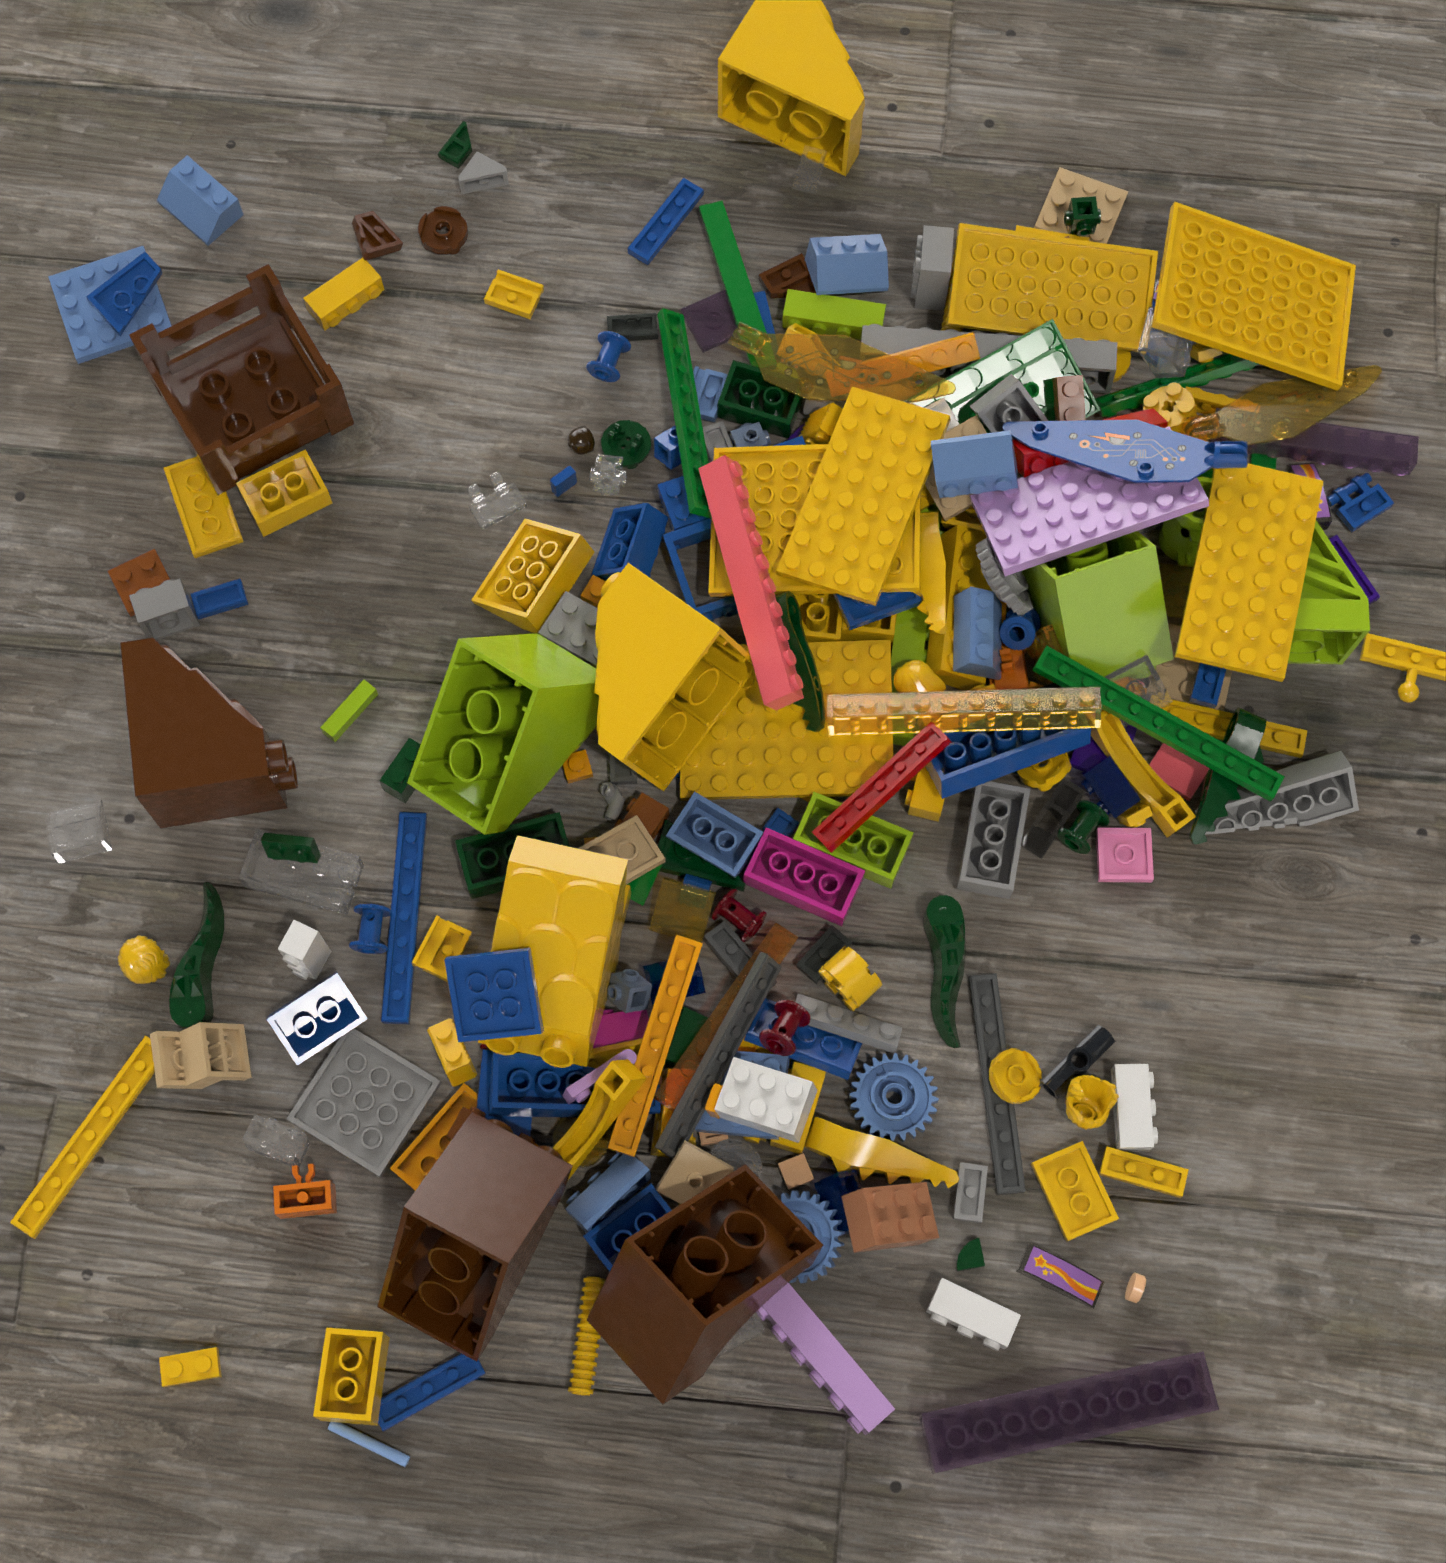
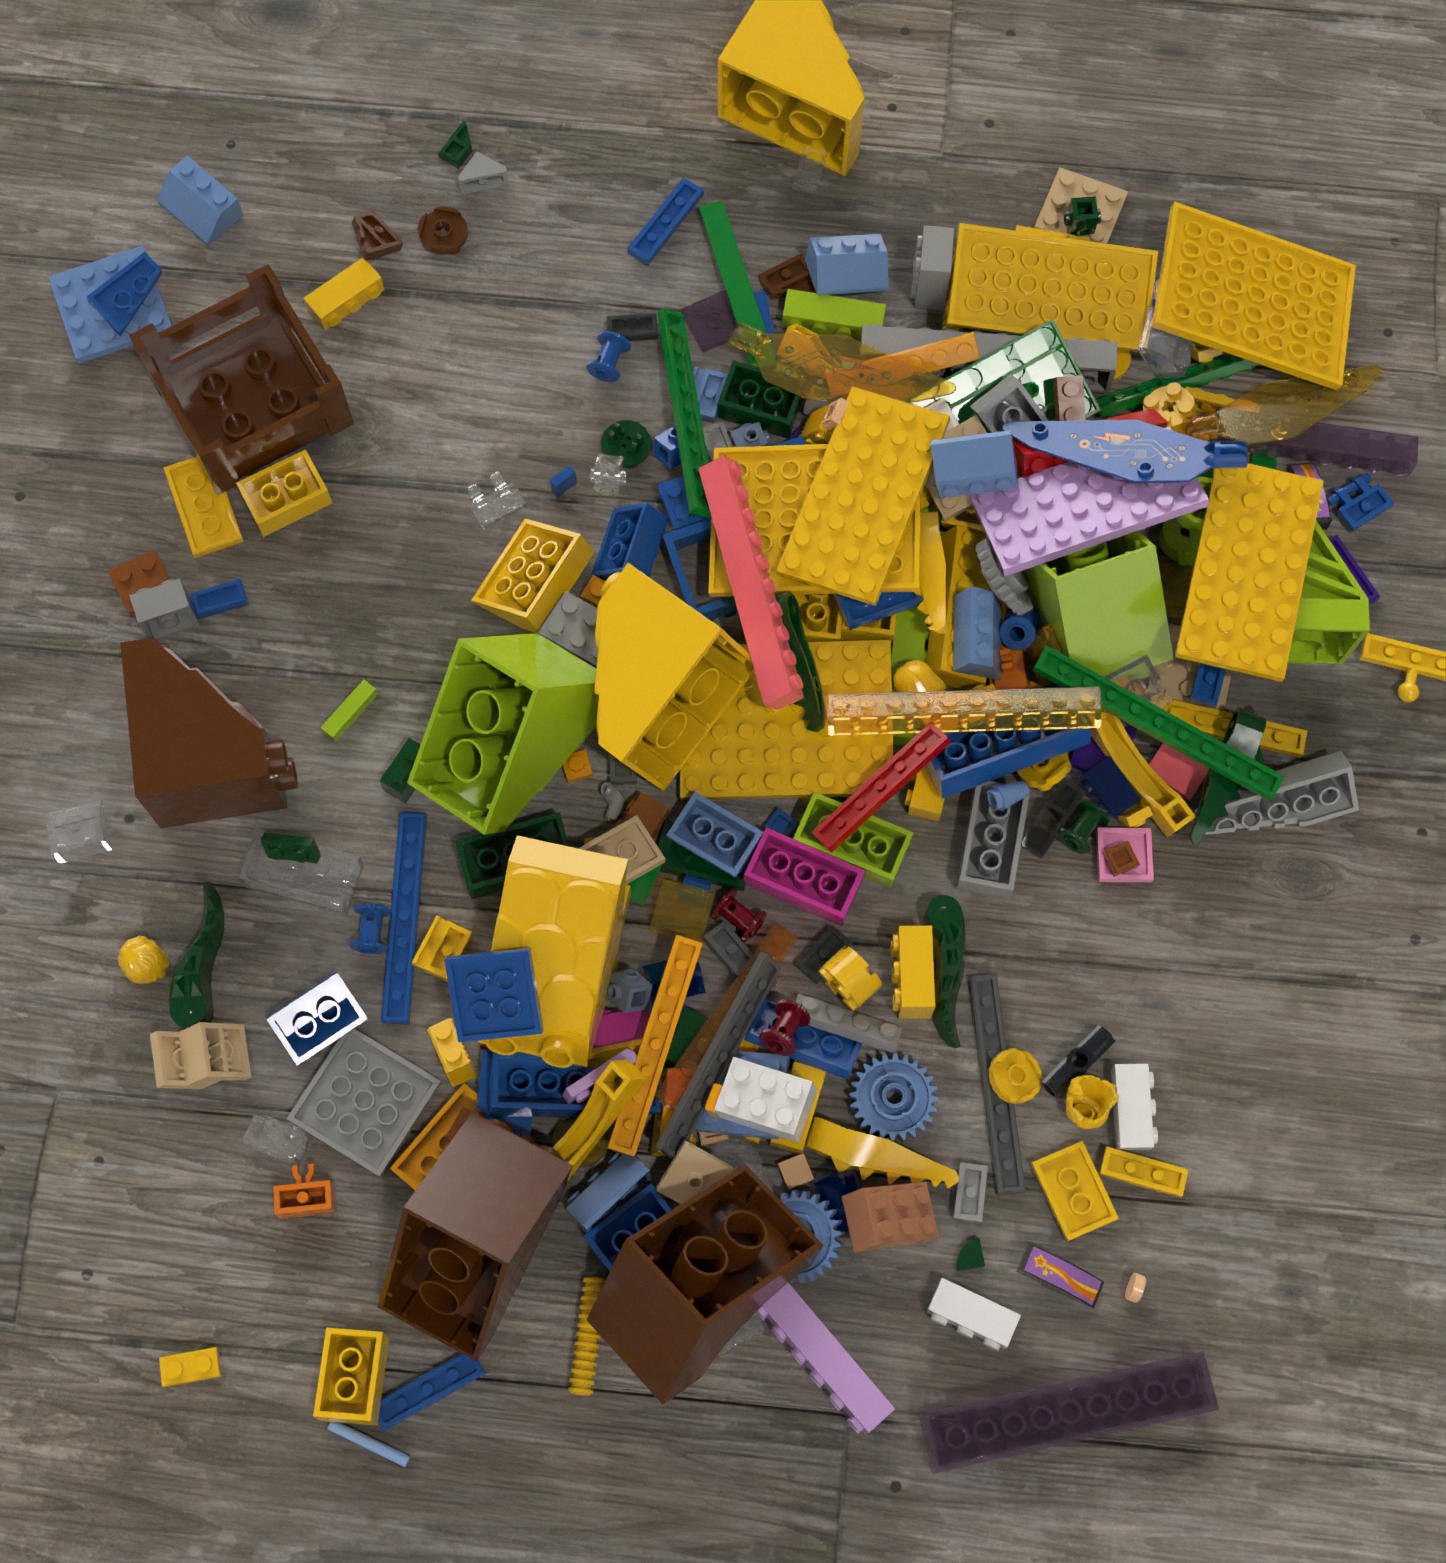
(86, 1141): yellow tile -> none
(304, 950): white brick -> none
(514, 294): yellow plate -> none
(581, 440): dark brown piece -> none
(835, 413): none -> light nougat tile
(913, 972): none -> yellow brick
(1005, 795): none -> medium blue cone
(1121, 858): none -> dark orange tile

